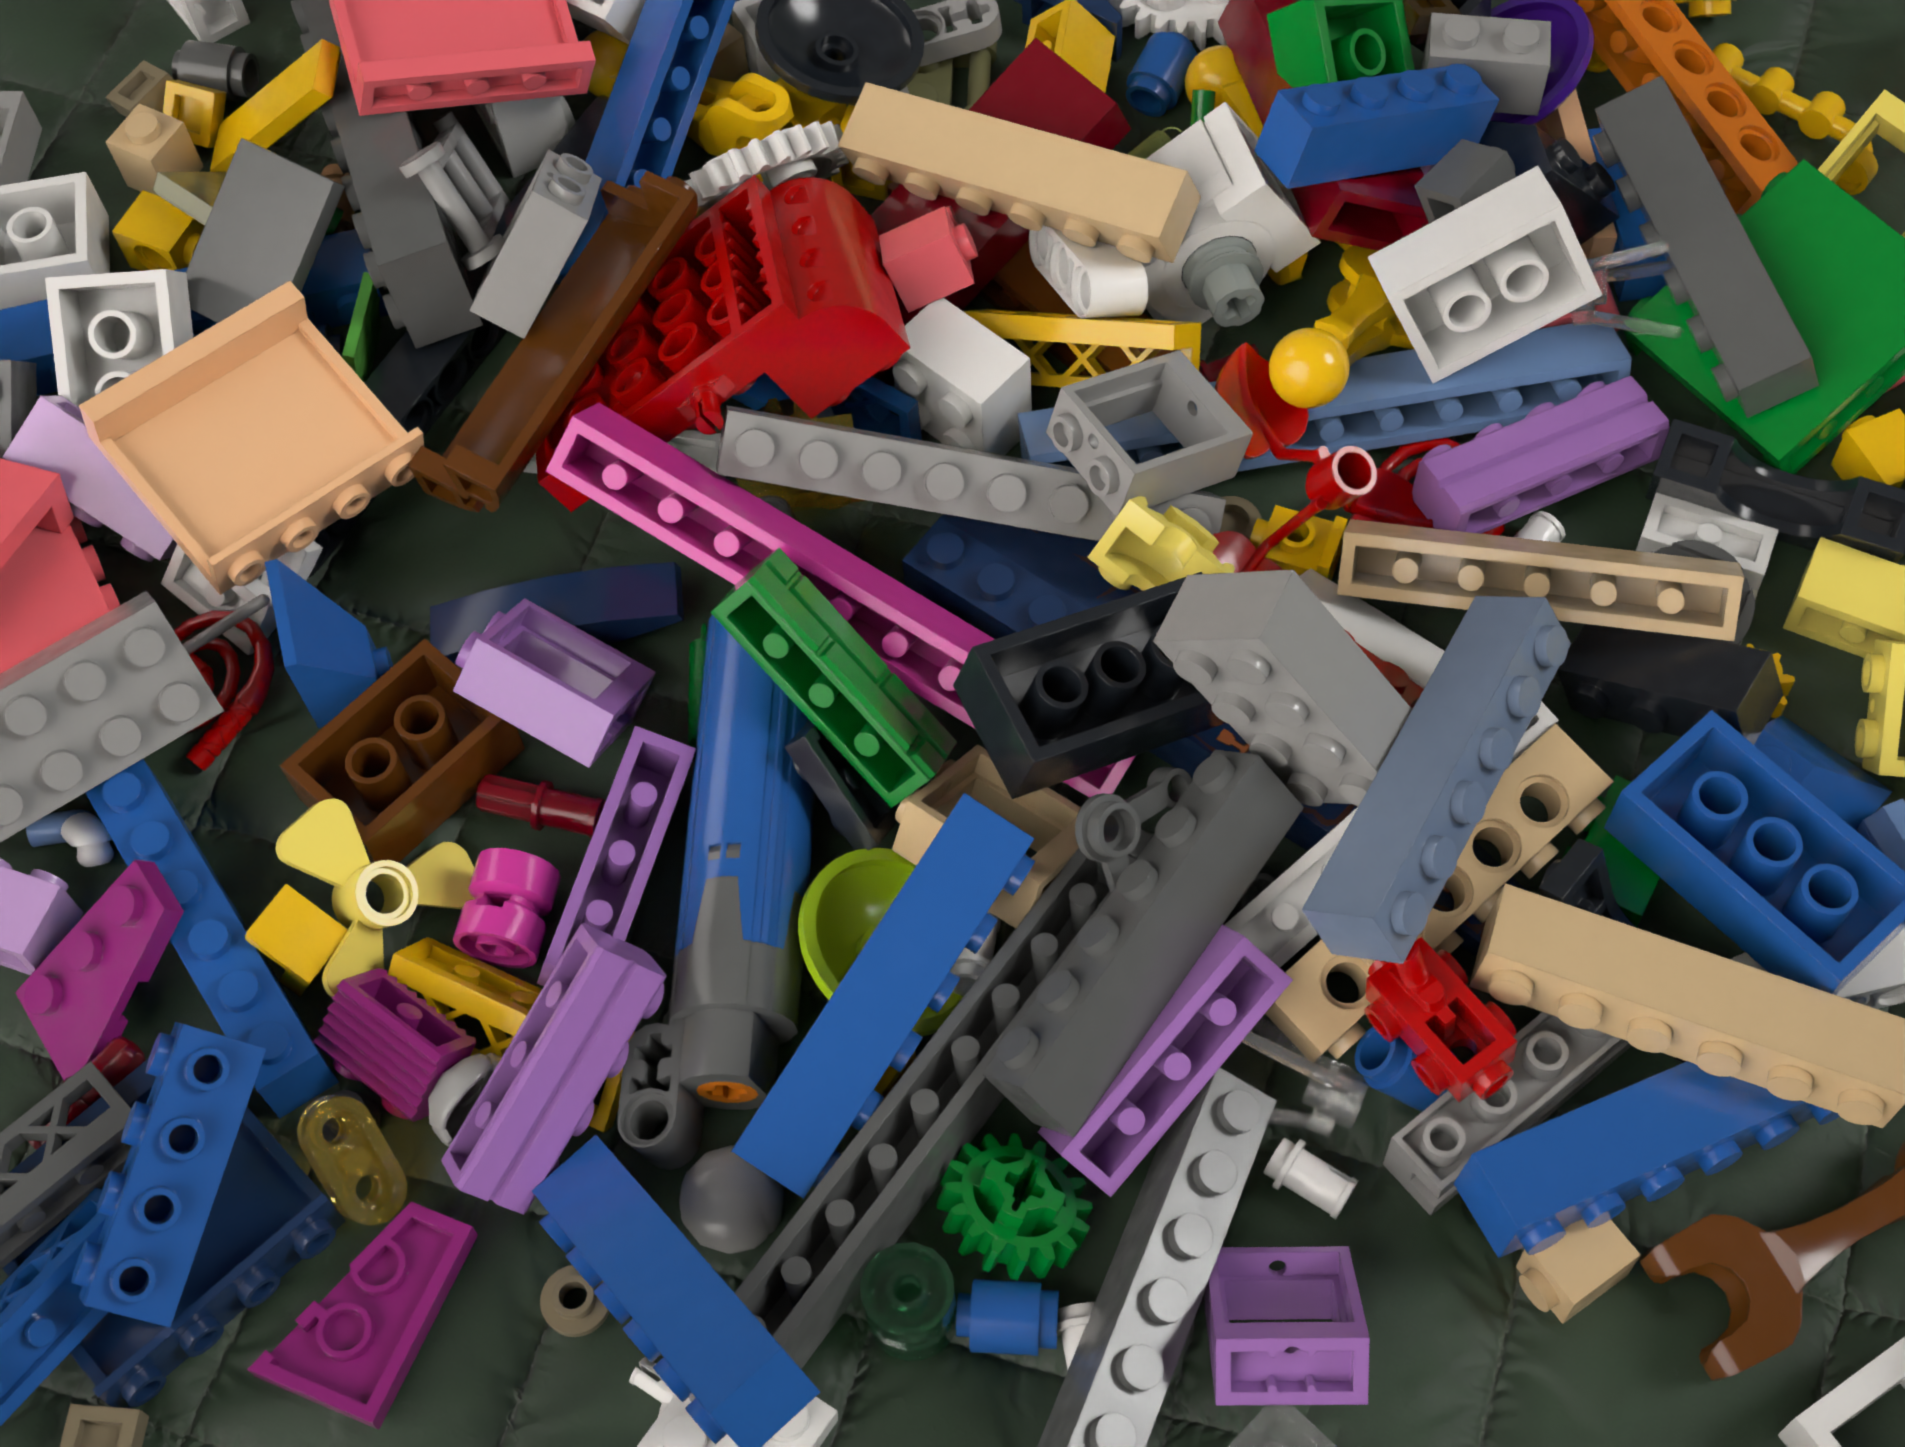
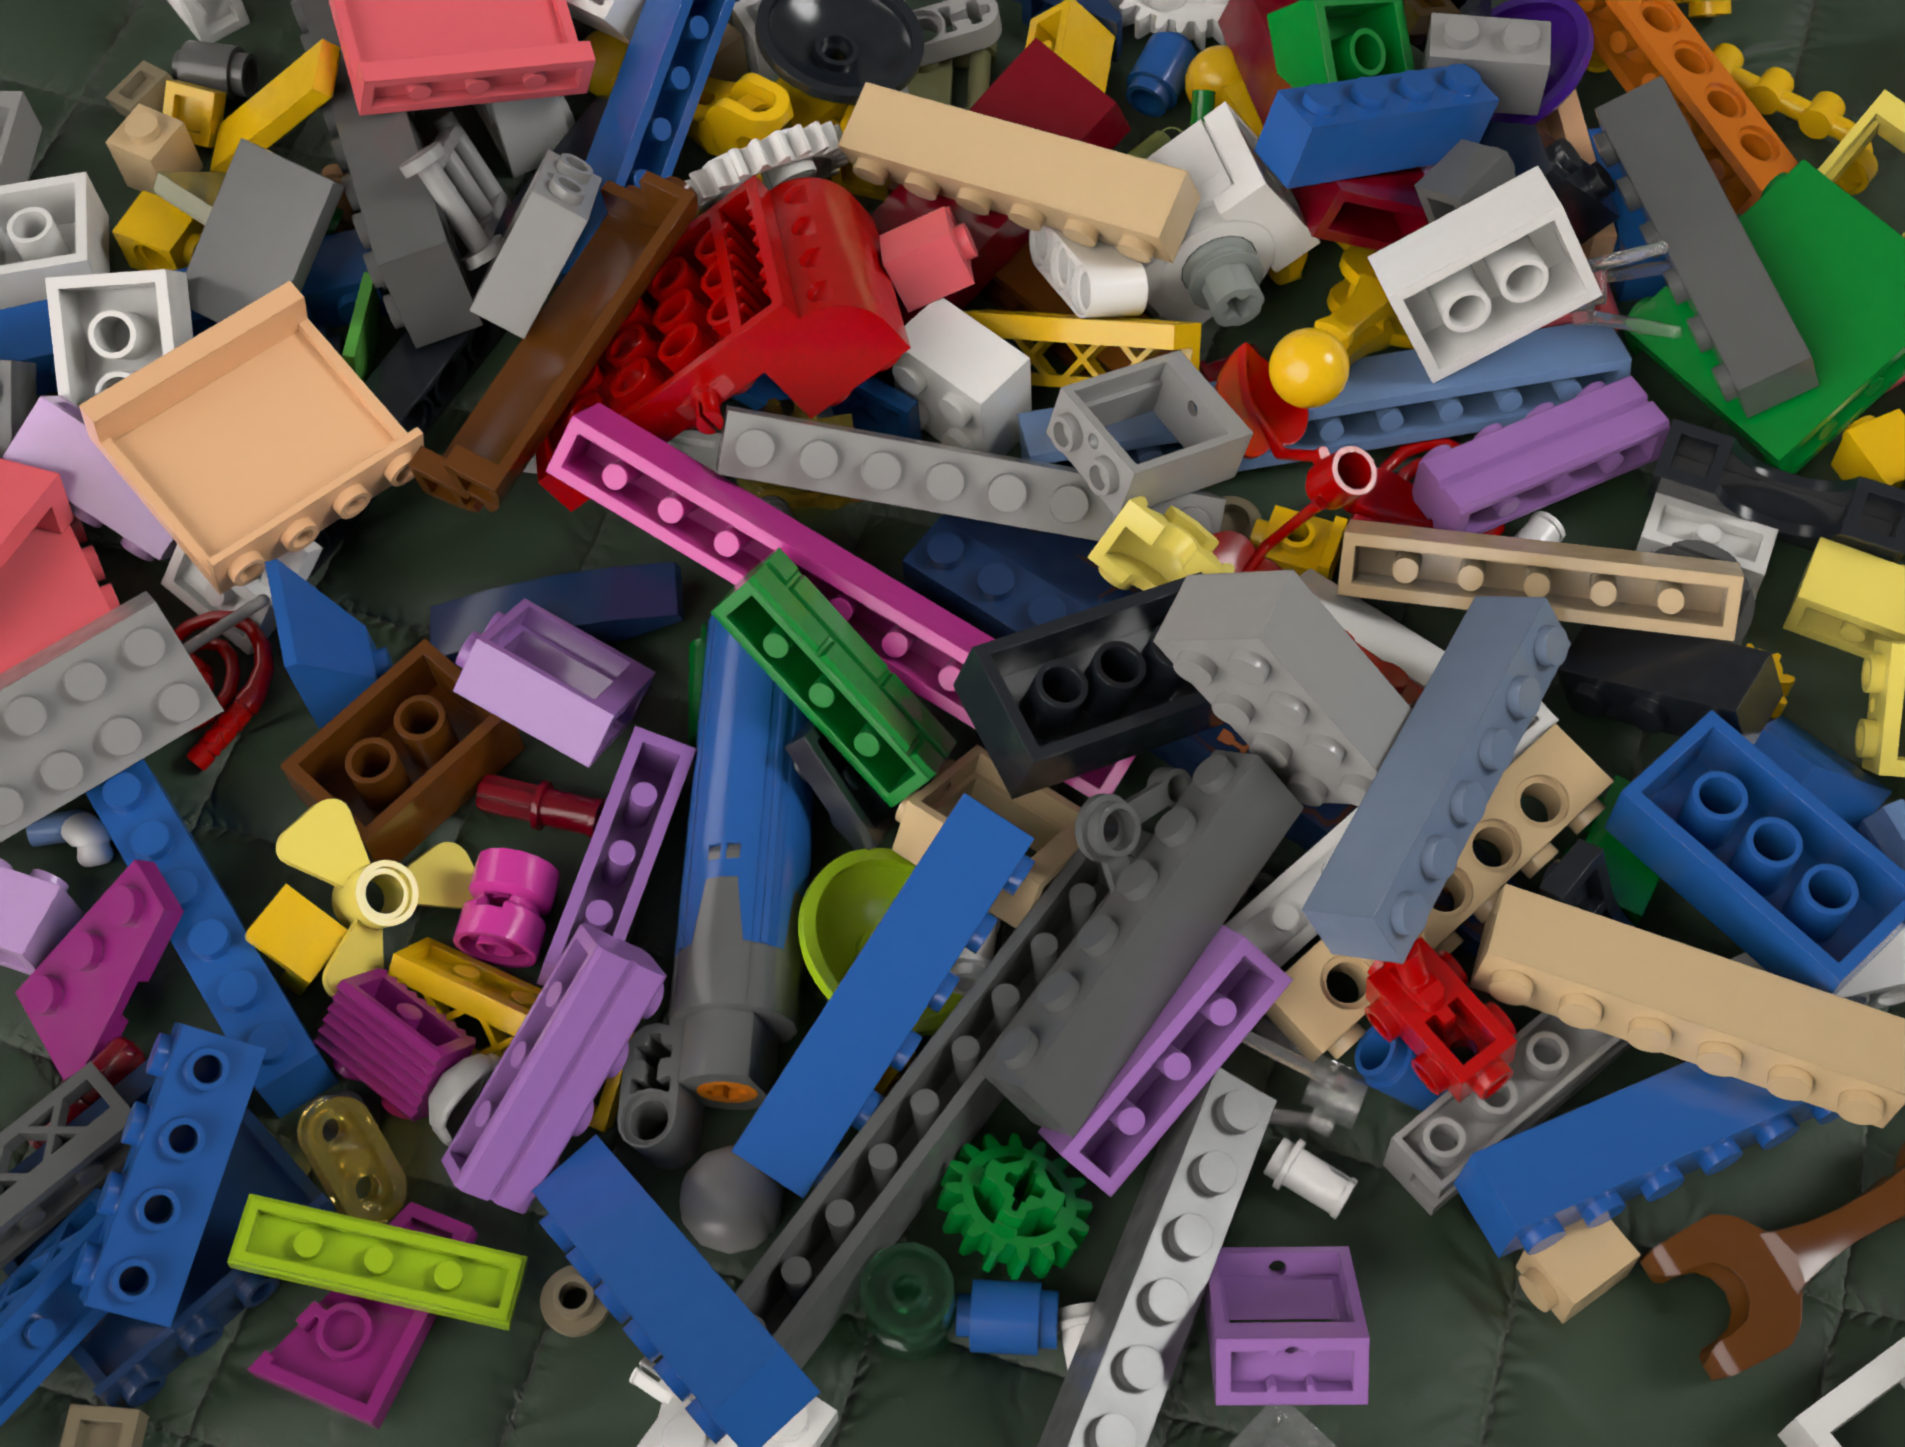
(378, 1262): none -> lime tile

